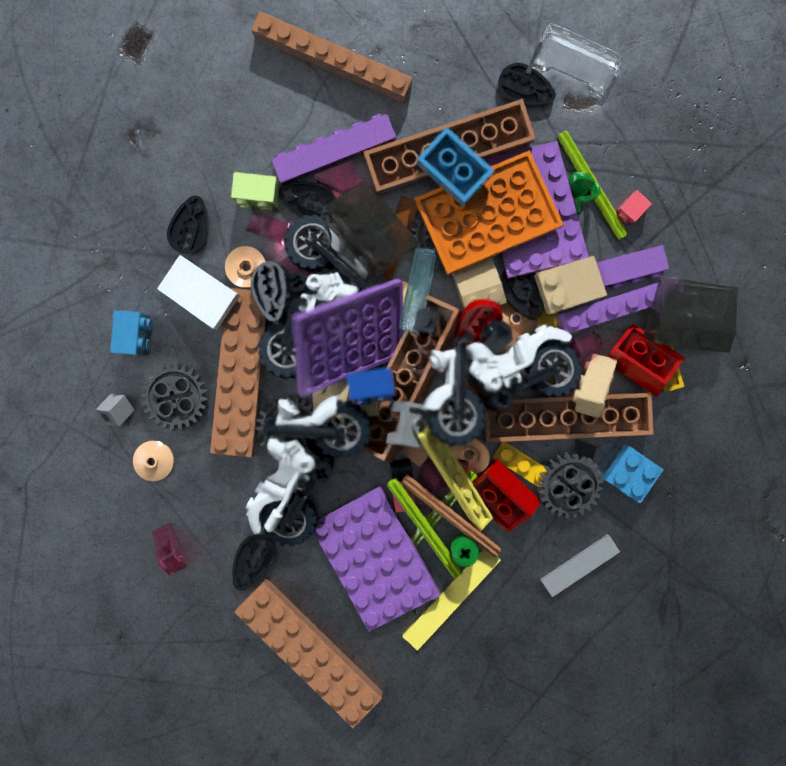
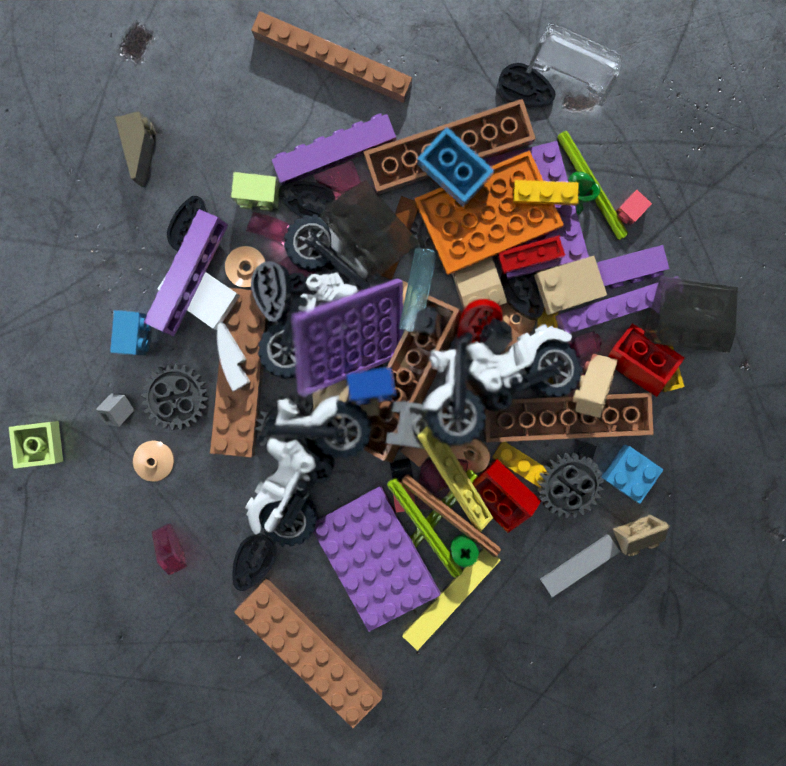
(36, 444): none -> yellowish green brick
(138, 144): none -> dark tan slope
(186, 272): none -> medium lavender brick
(231, 358): none -> white slope
(531, 254): none -> red plate
(545, 192): none -> yellow plate
(641, 534): none -> tan slope

